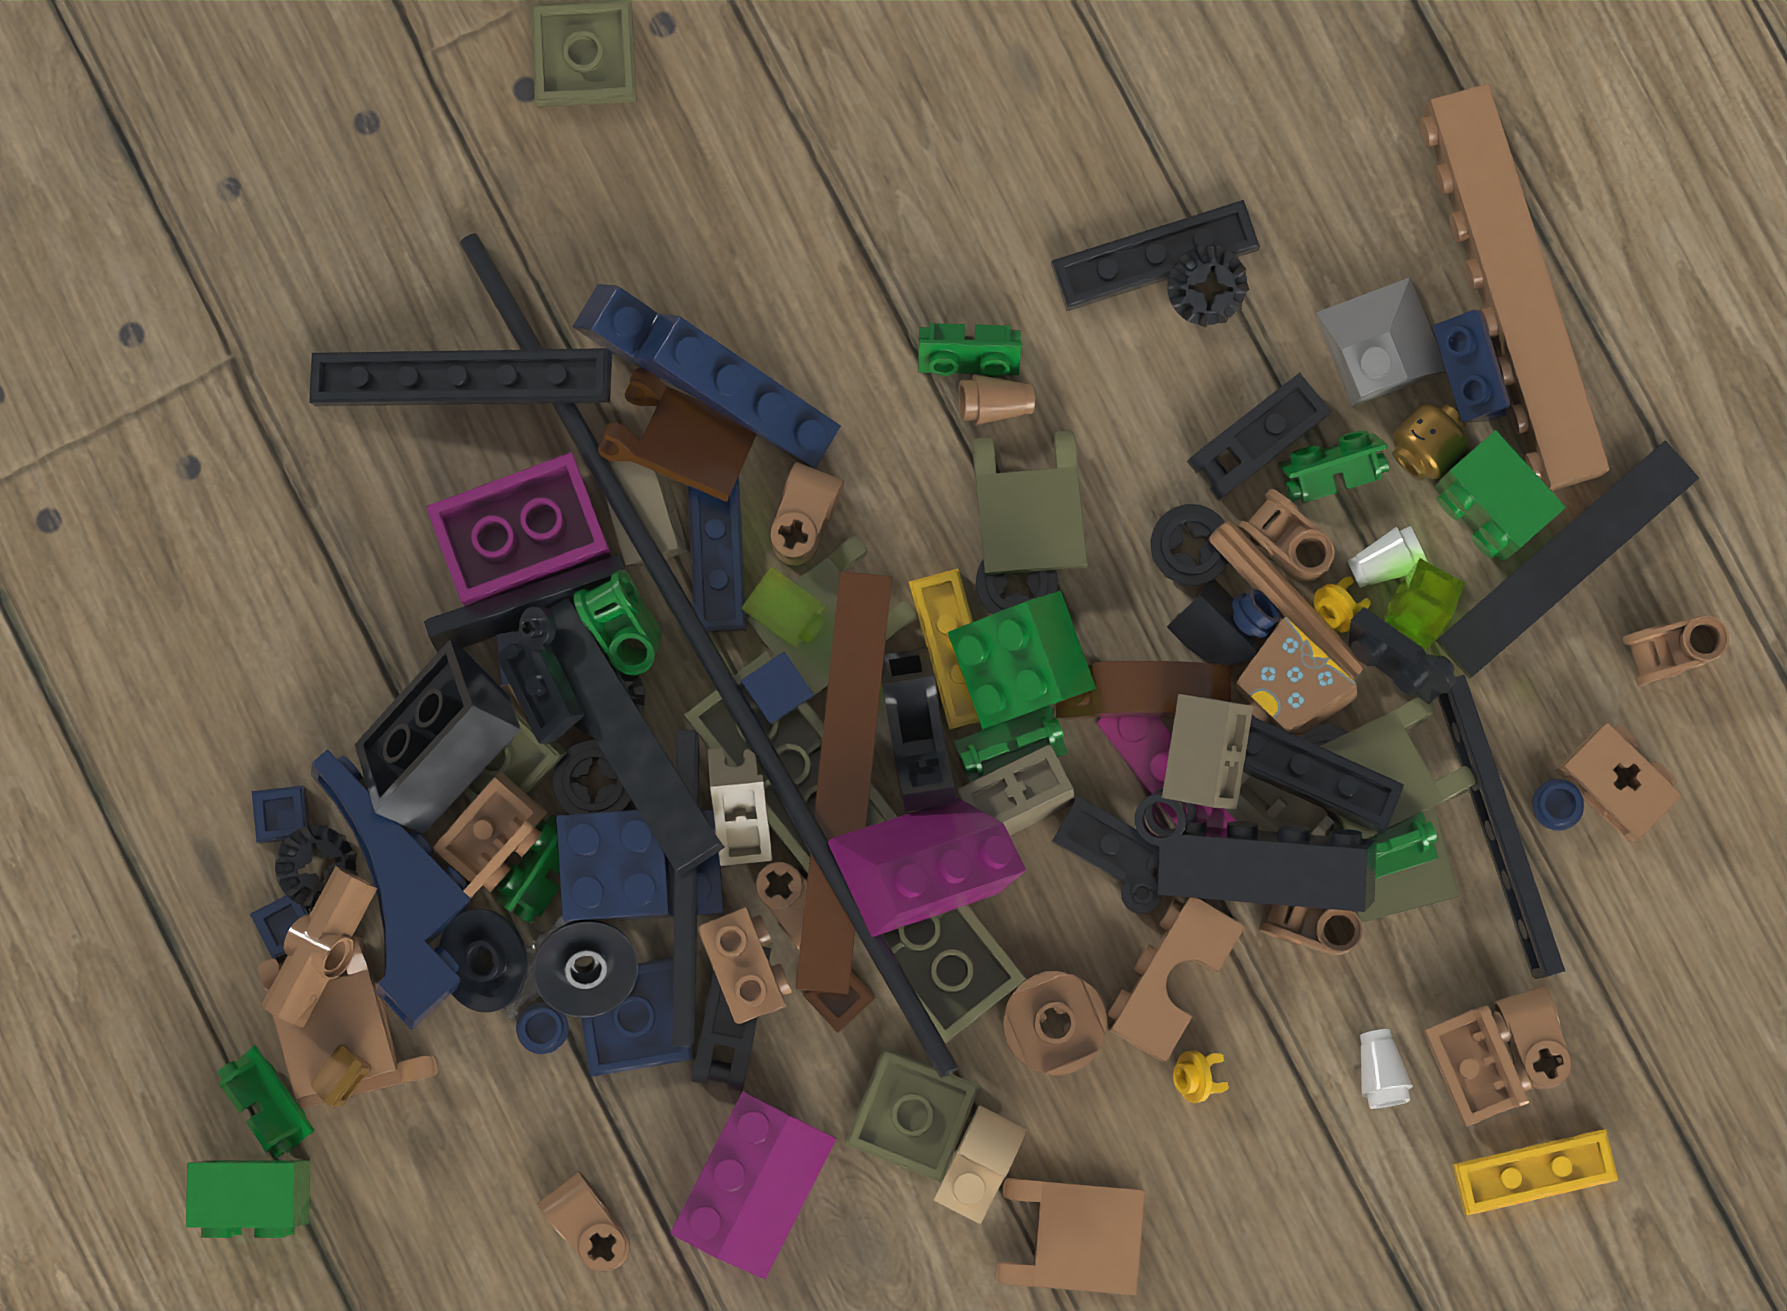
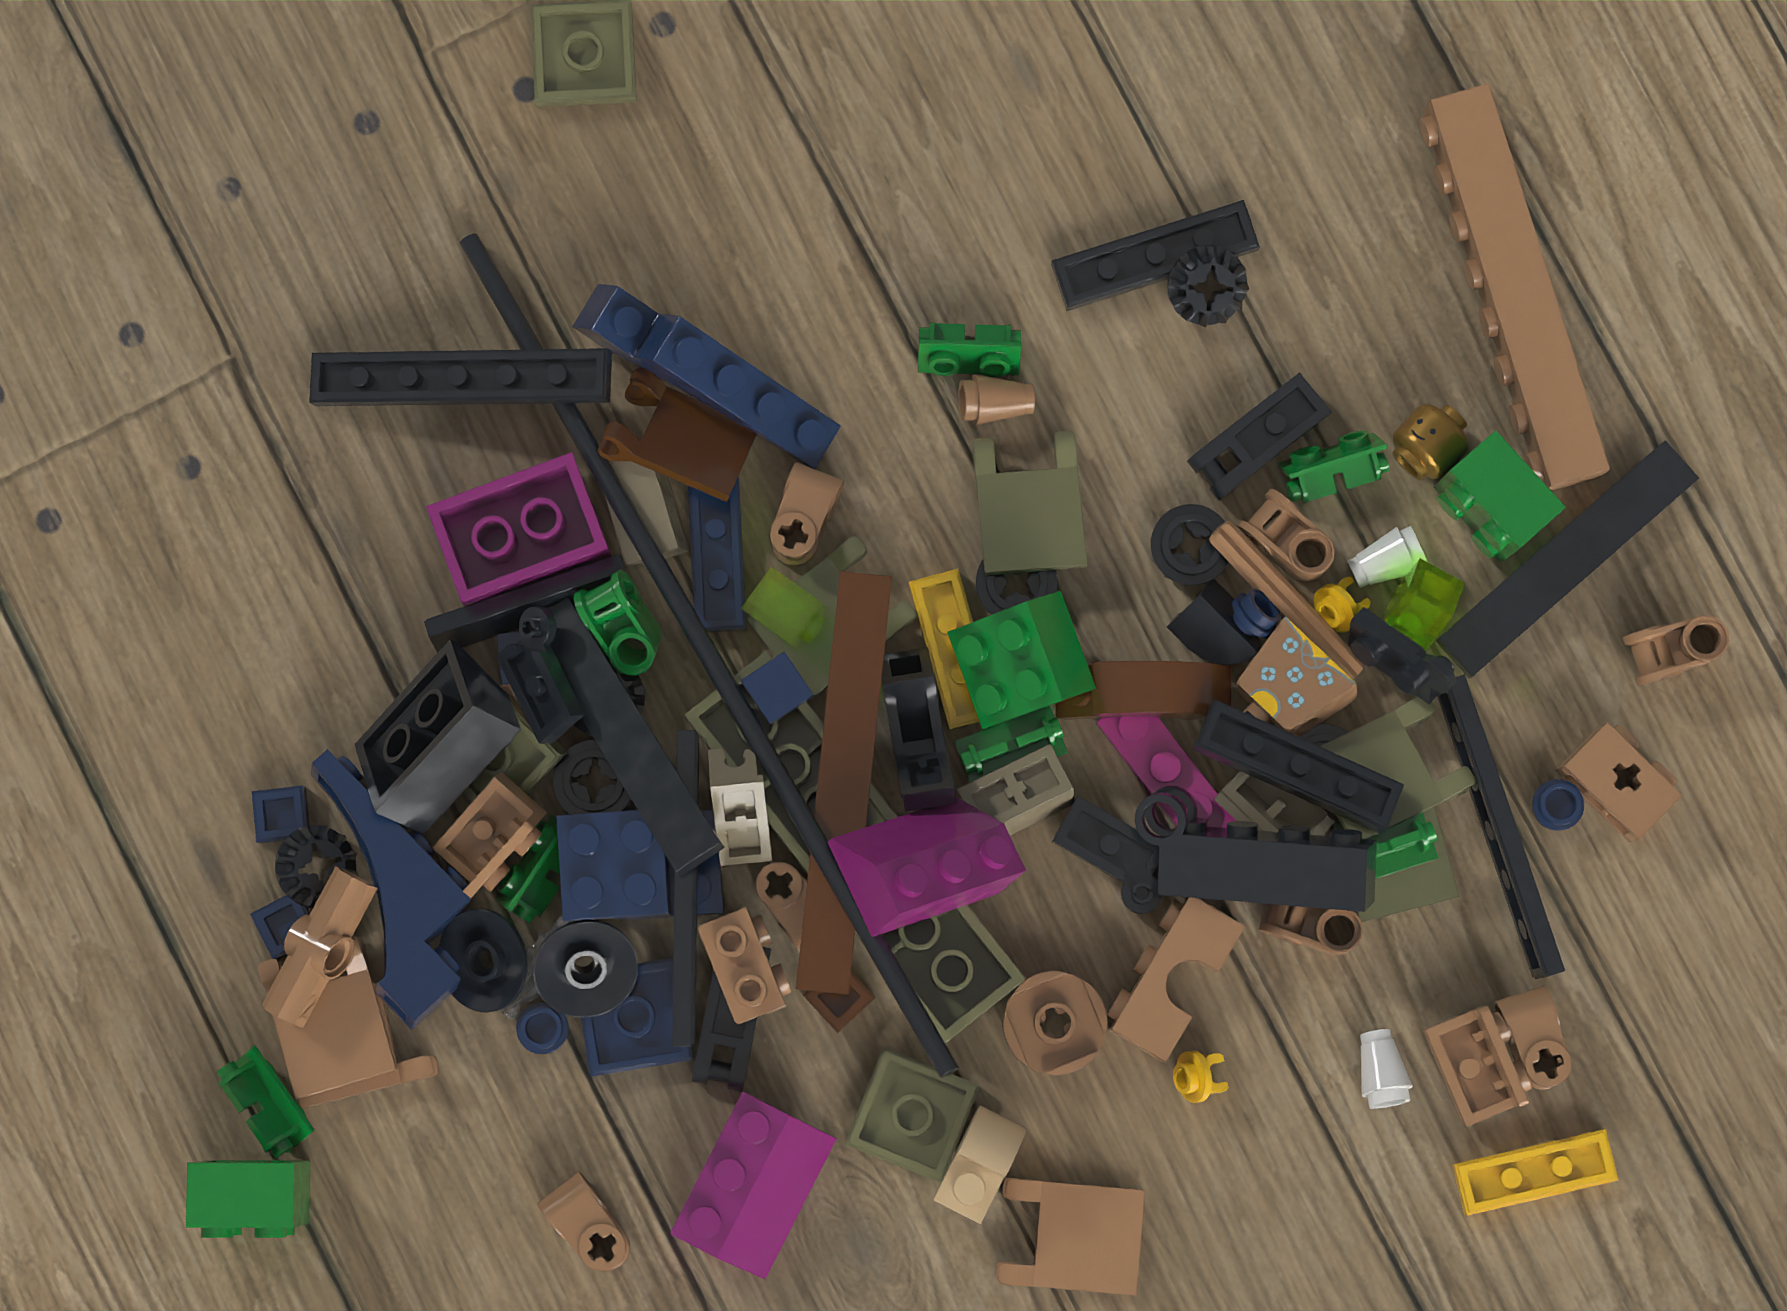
(340, 1076): pearl gold slope -> none
(1207, 752): dark tan hinge -> none
(1381, 342): light grey slope -> none
(1472, 367): dark blue bracket -> none

